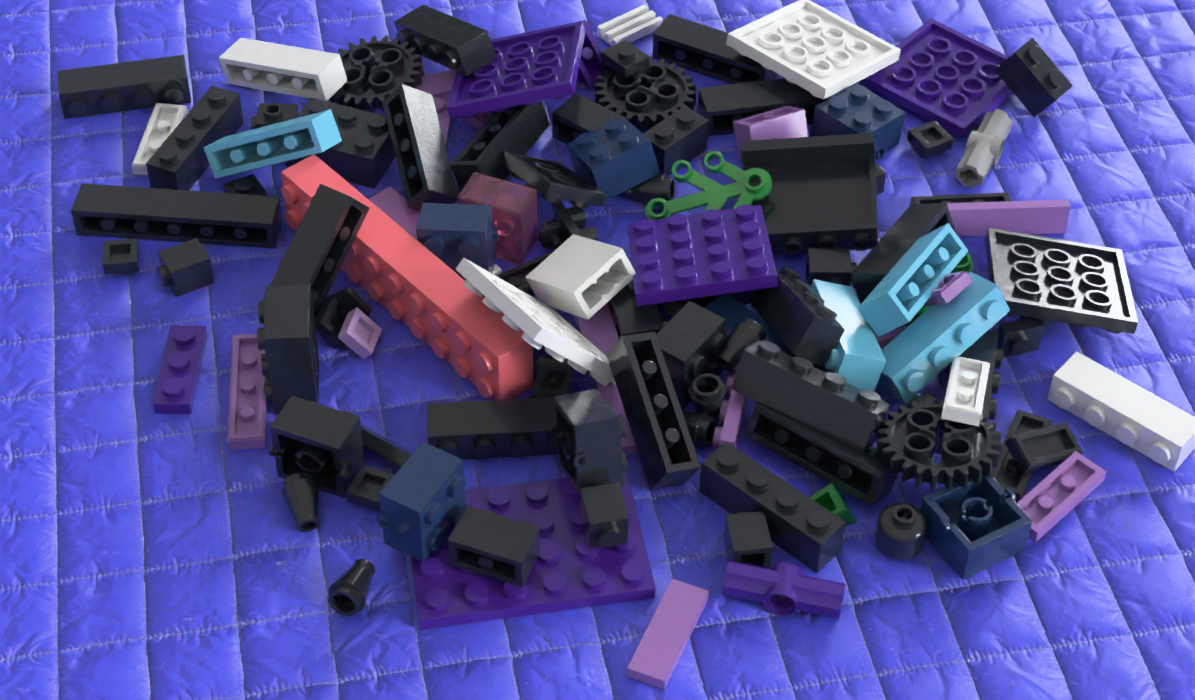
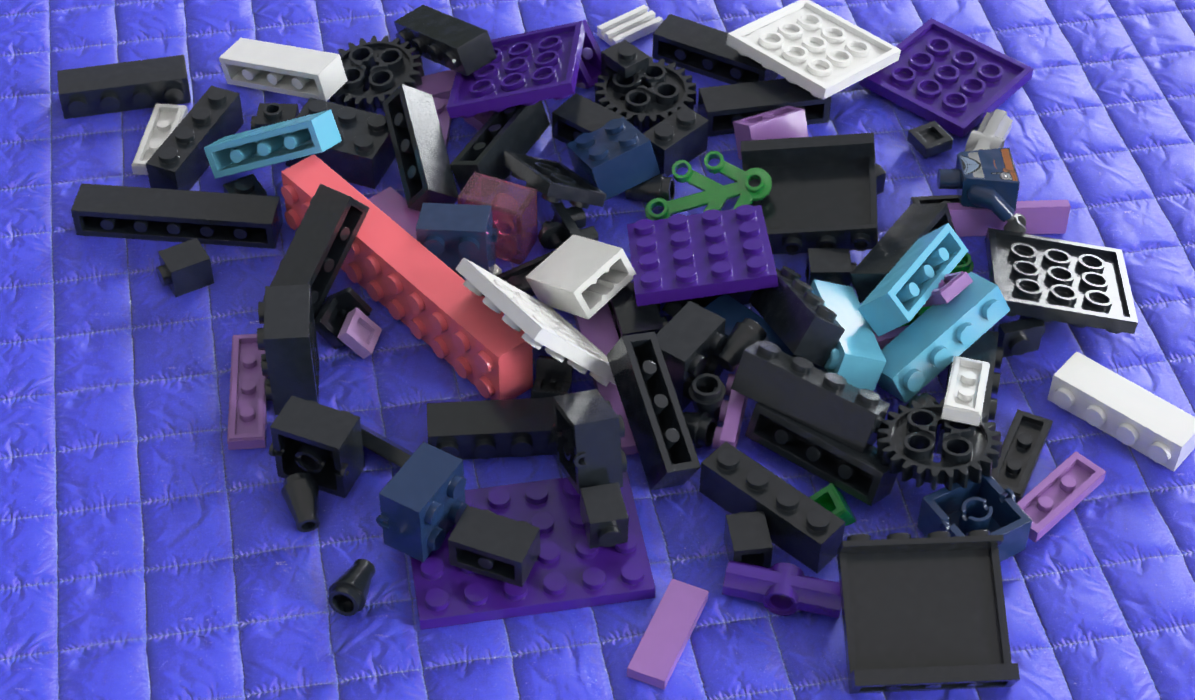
(120, 256): black plate -> none
(180, 370): dark purple plate -> none
(367, 486): black plate -> none
(857, 112): dark blue brick -> none
(901, 531): black head -> none
(924, 613): none -> black panel
(988, 182): none -> dark blue torso
(1033, 77): black brick -> none
(1042, 447): black tile -> none

